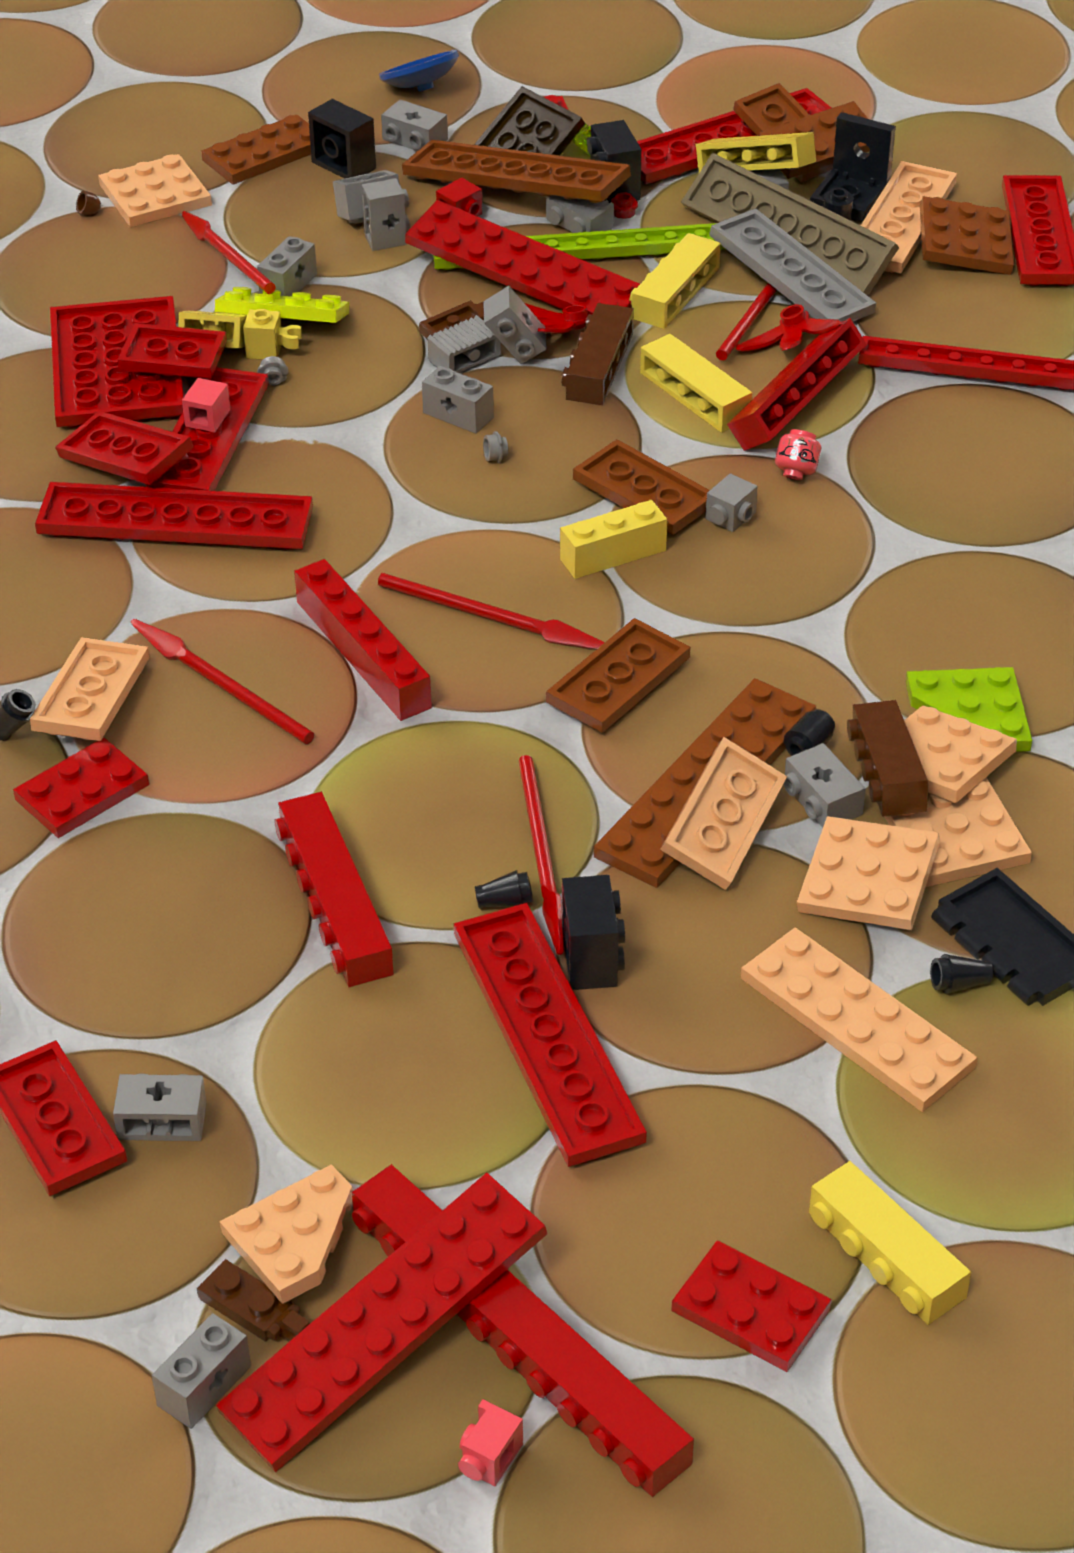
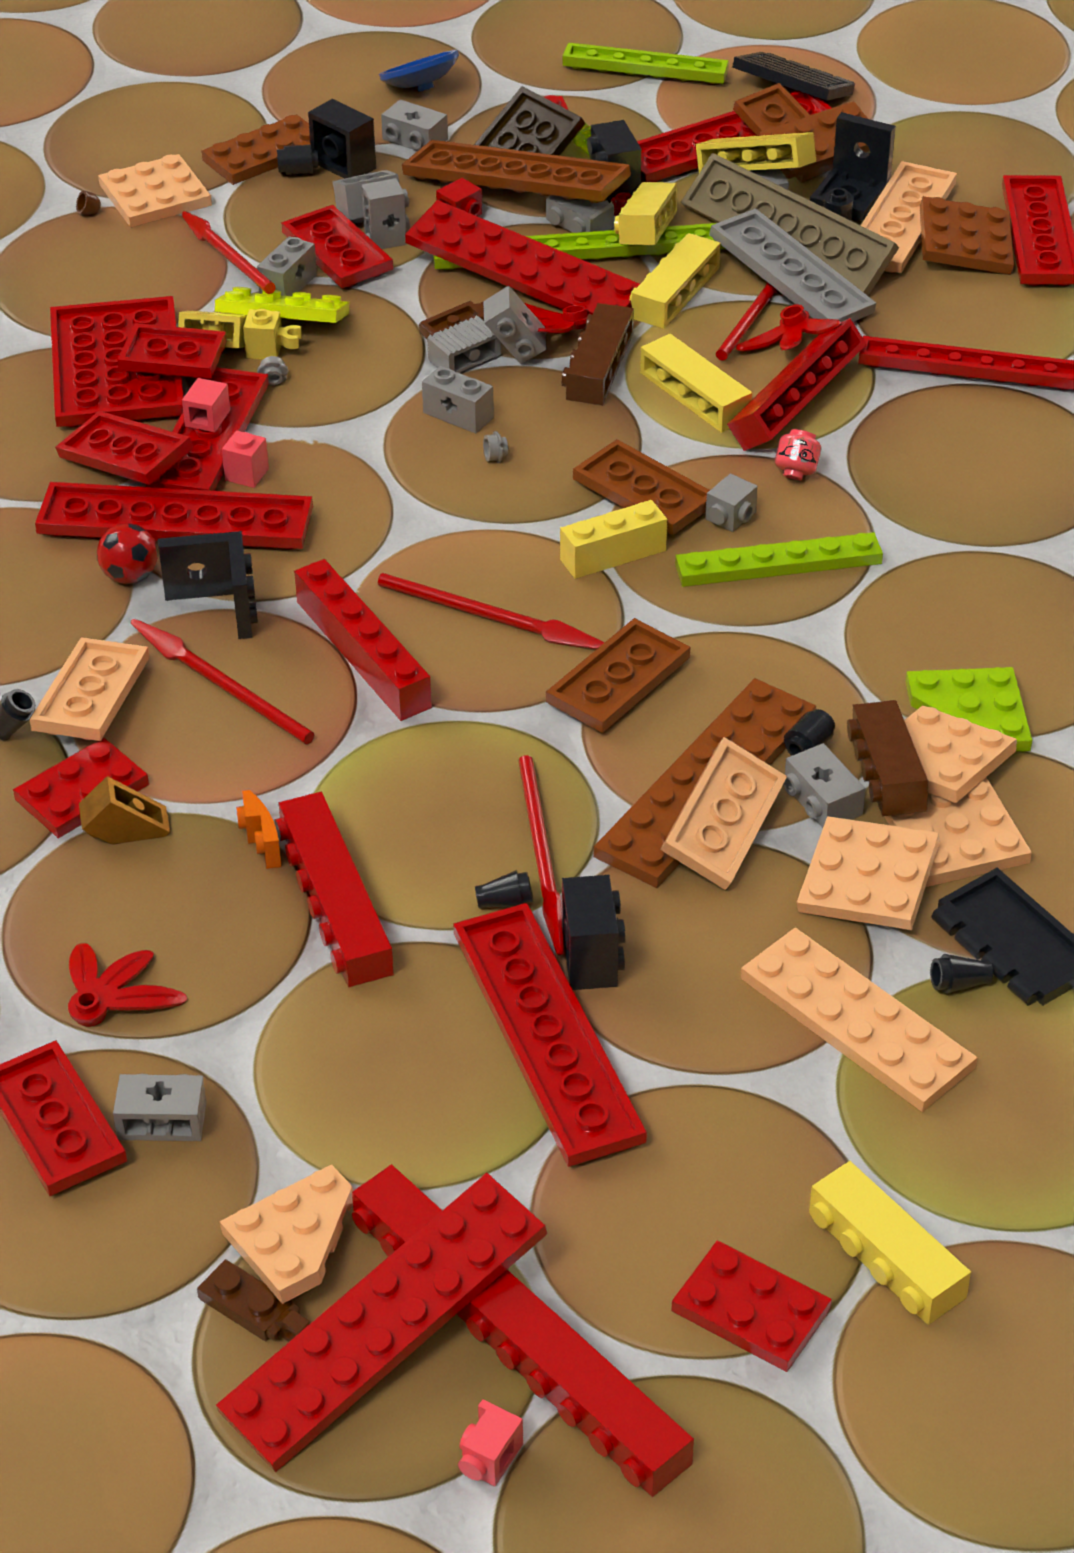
(107, 991): none -> red plant
(122, 814): none -> pearl gold slope
(127, 553): none -> red piece
(201, 1370): light grey brick -> none
(222, 575): none -> black bracket
(245, 459): none -> coral brick
(260, 828): none -> orange slope
(297, 159): none -> black brick
(340, 246): none -> red plate
(645, 63): none -> lime plate
(647, 213): none -> light yellow brick
(778, 559): none -> lime plate
(794, 75): none -> black hinge

